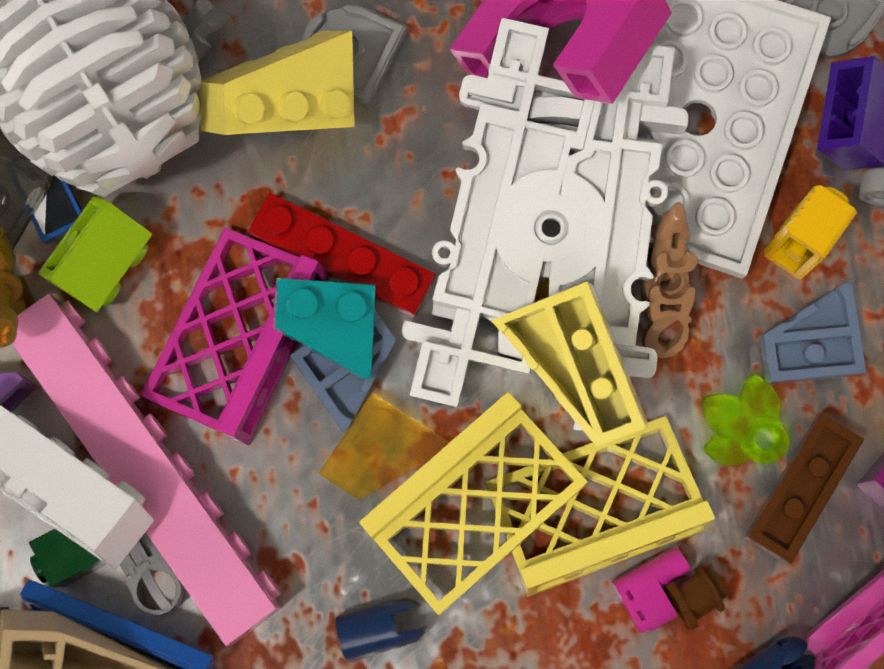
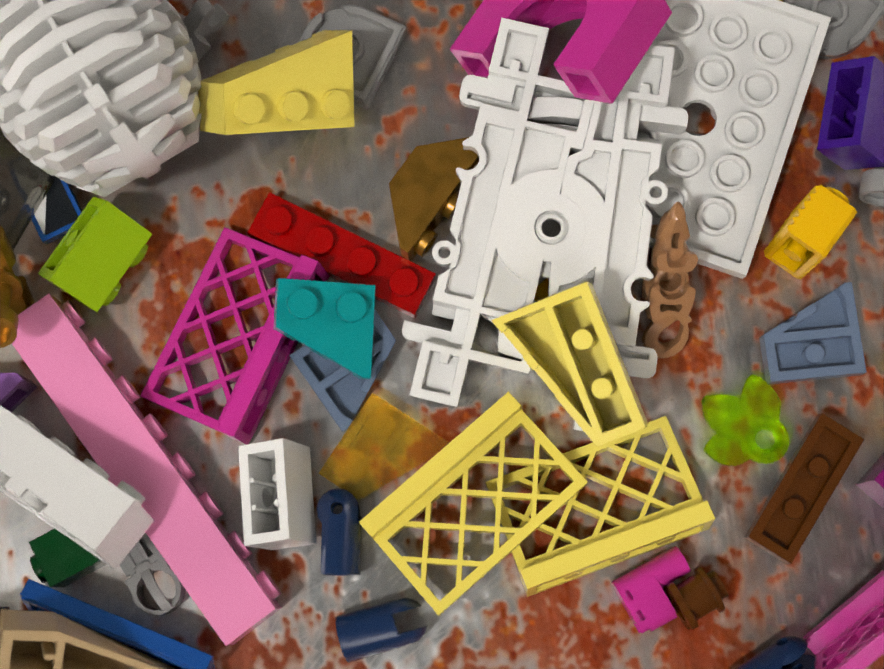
(277, 495): none -> white brick
(340, 534): none -> dark blue piece
(426, 192): none -> pearl gold slope

